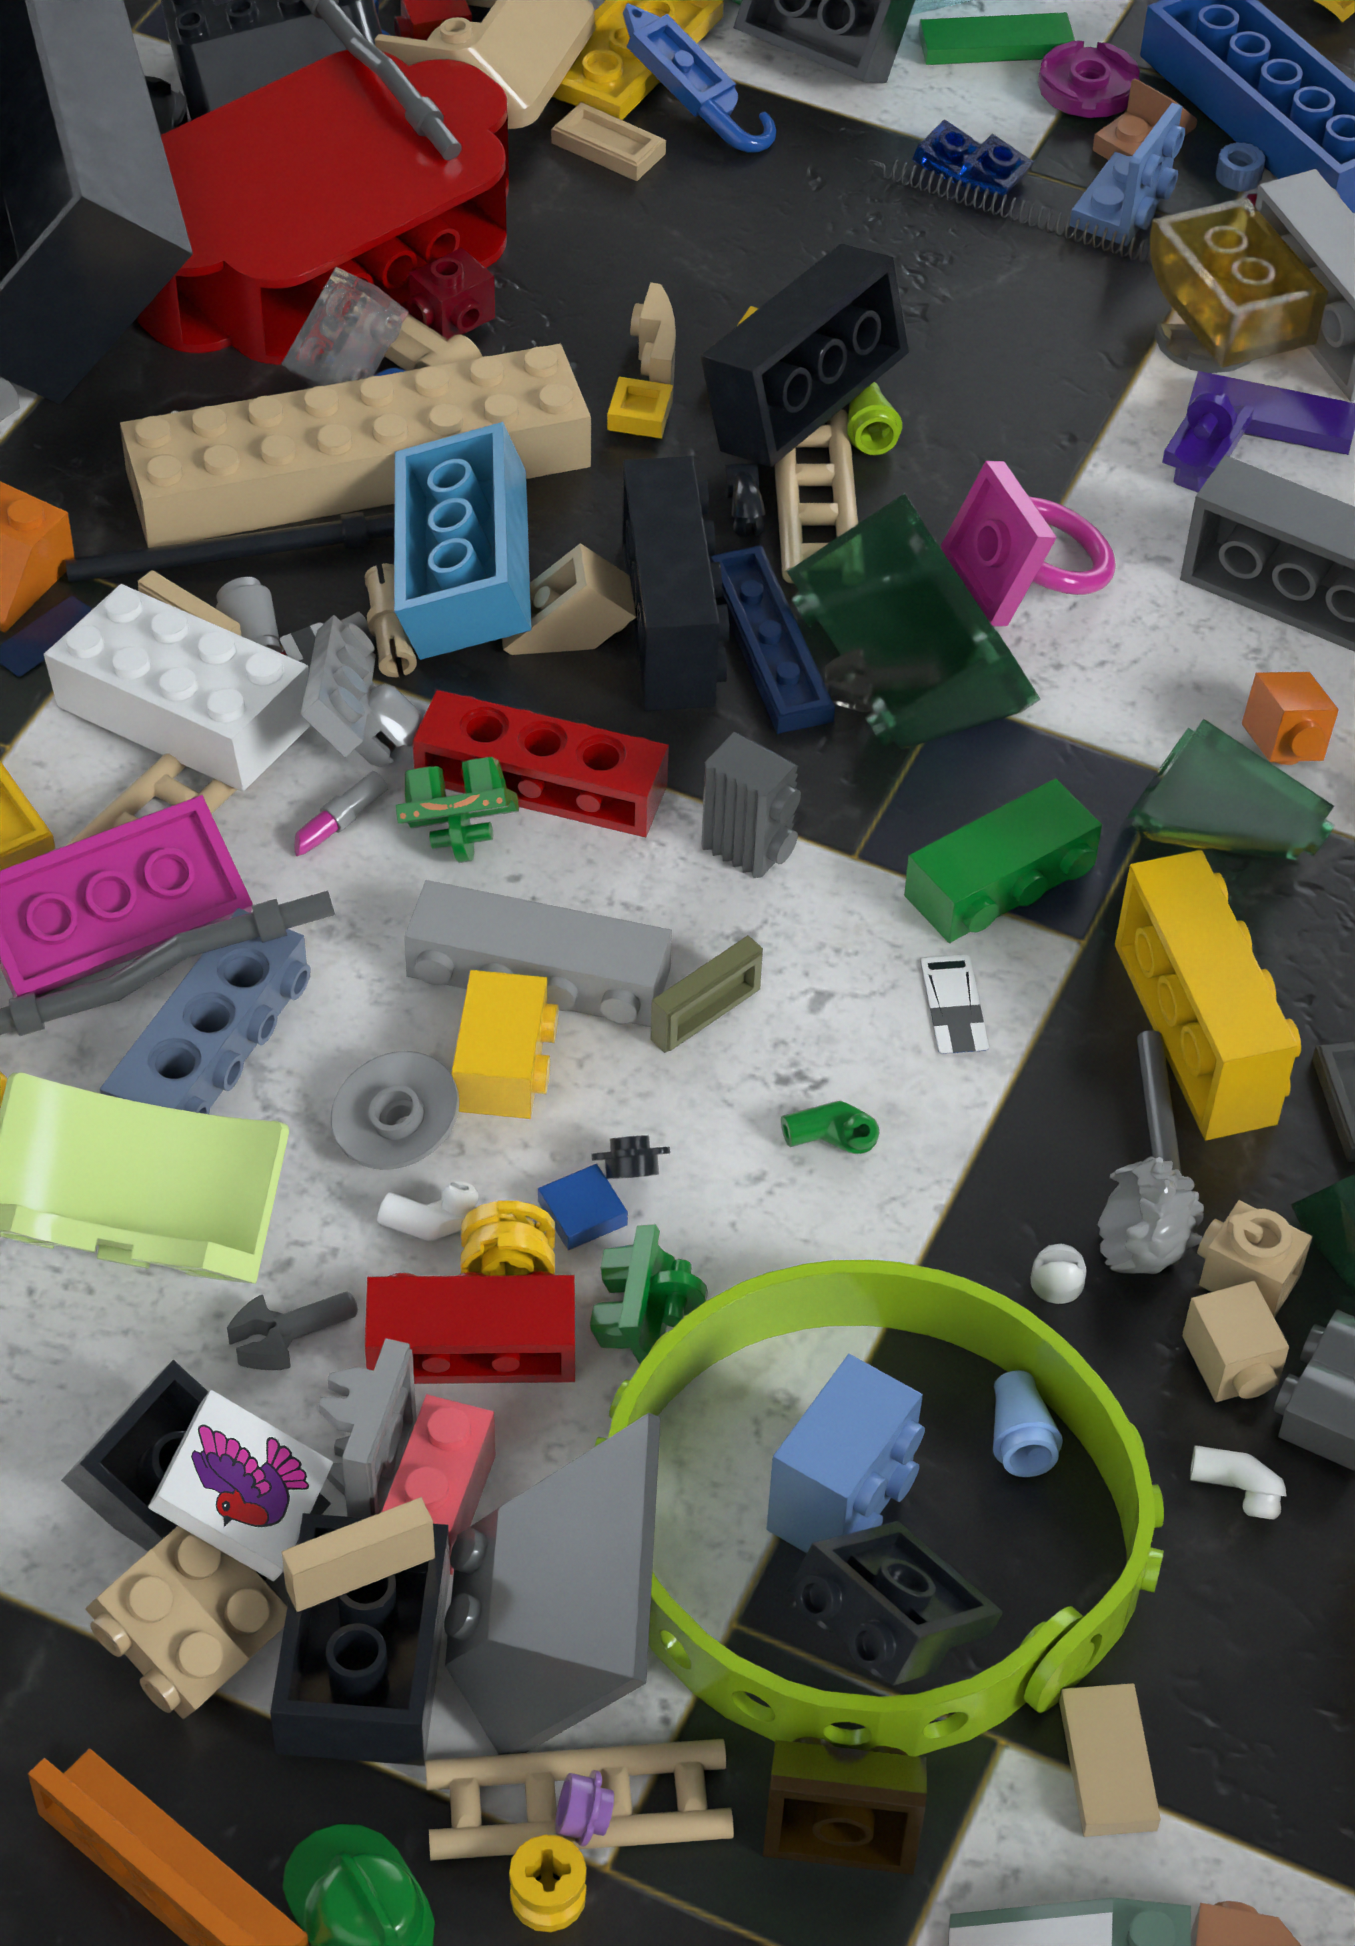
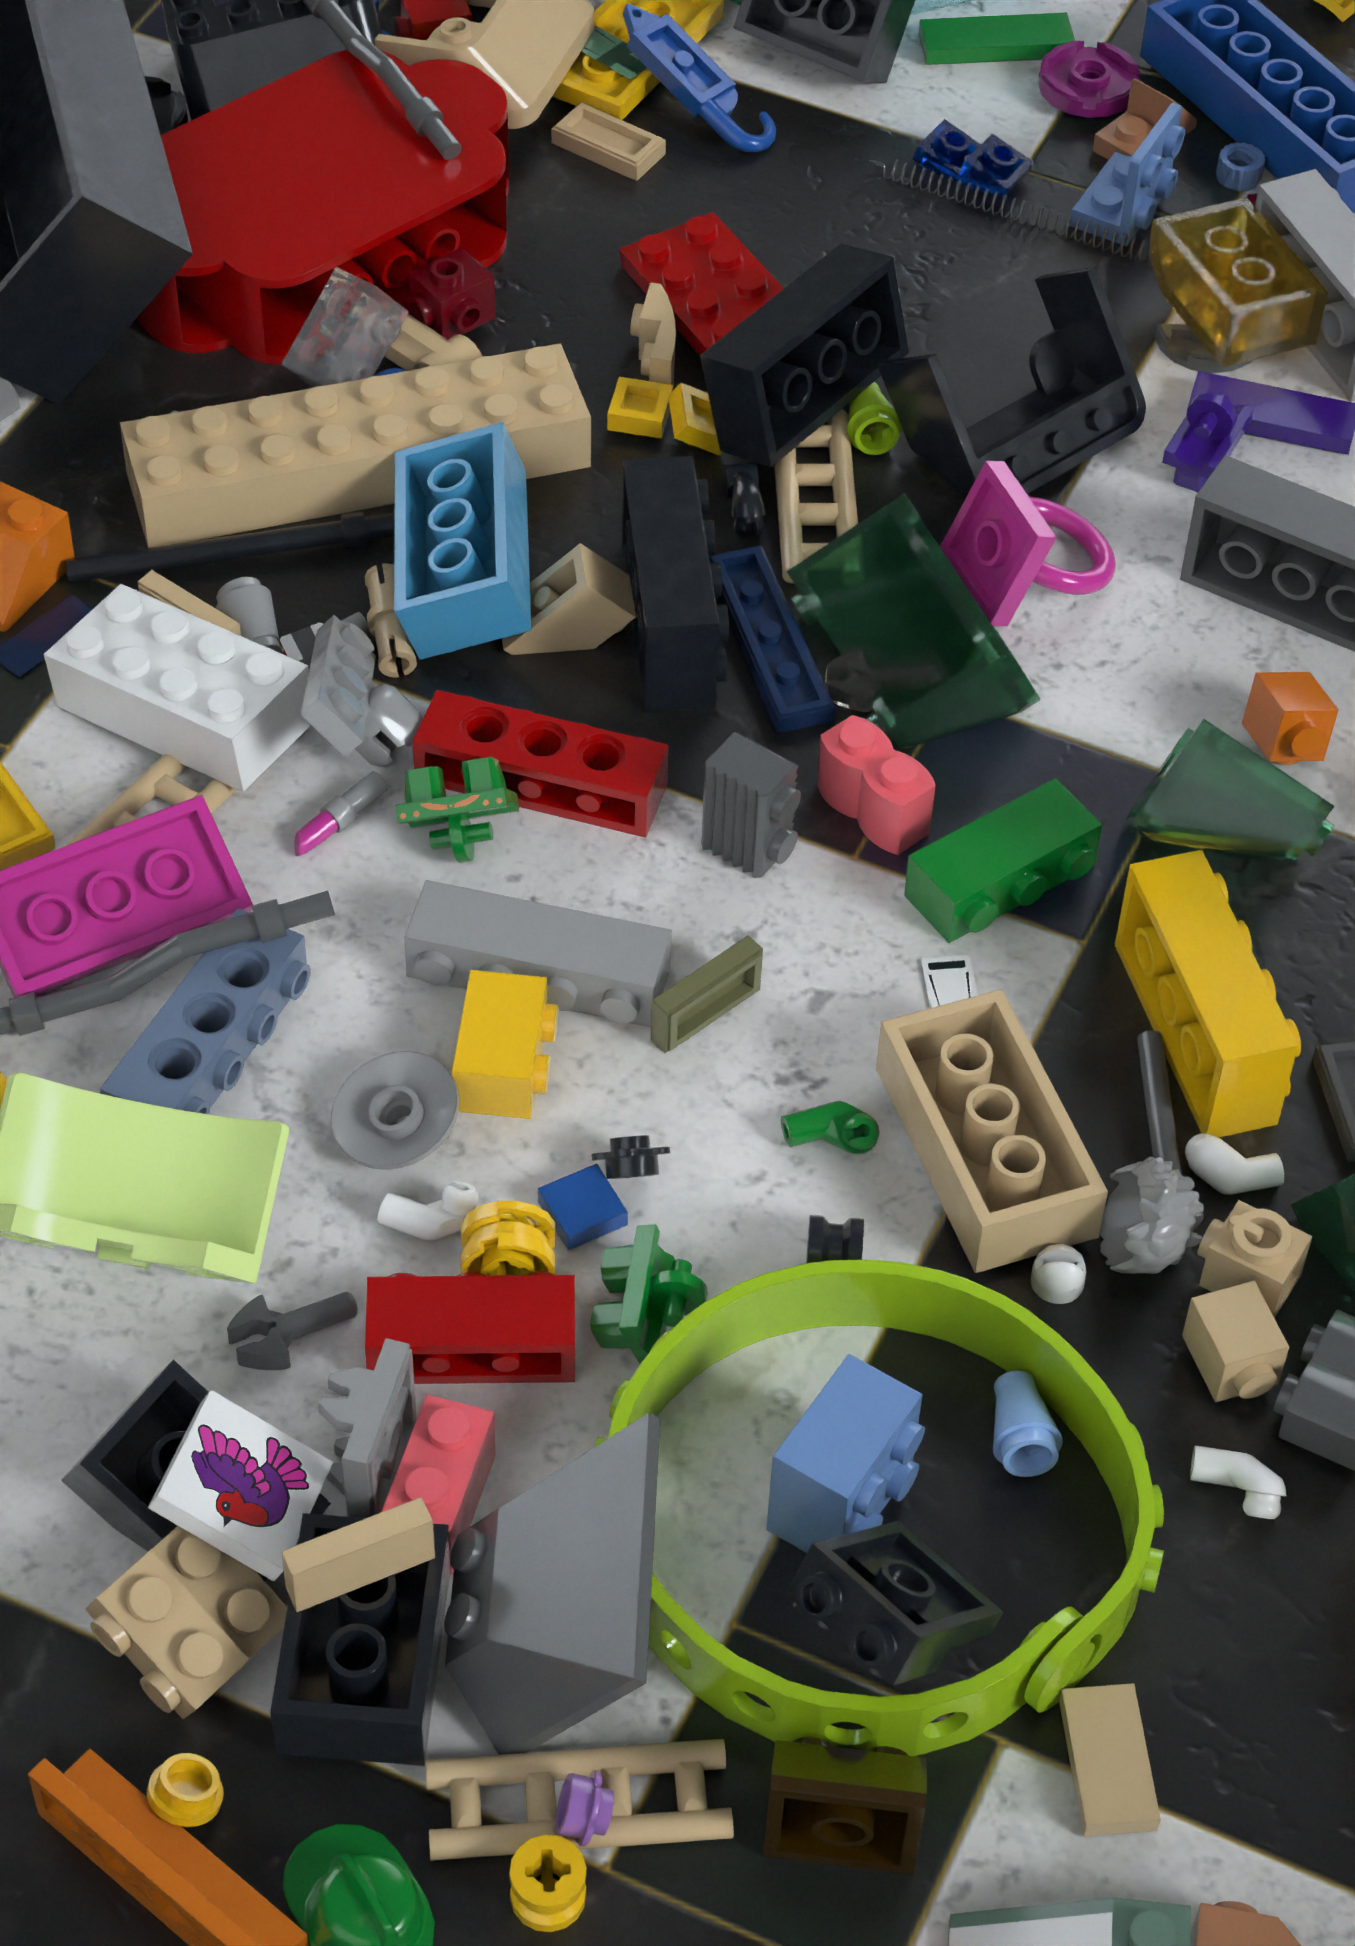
(185, 1790): none -> yellow plate
(613, 53): none -> clear green sticker
(693, 418): none -> yellow plate
(706, 277): none -> red plate
(833, 1240): none -> black wheel
(875, 784): none -> coral brick
(990, 1130): none -> tan brick
(1080, 406): none -> black windscreen
(1229, 1170): none -> white arm

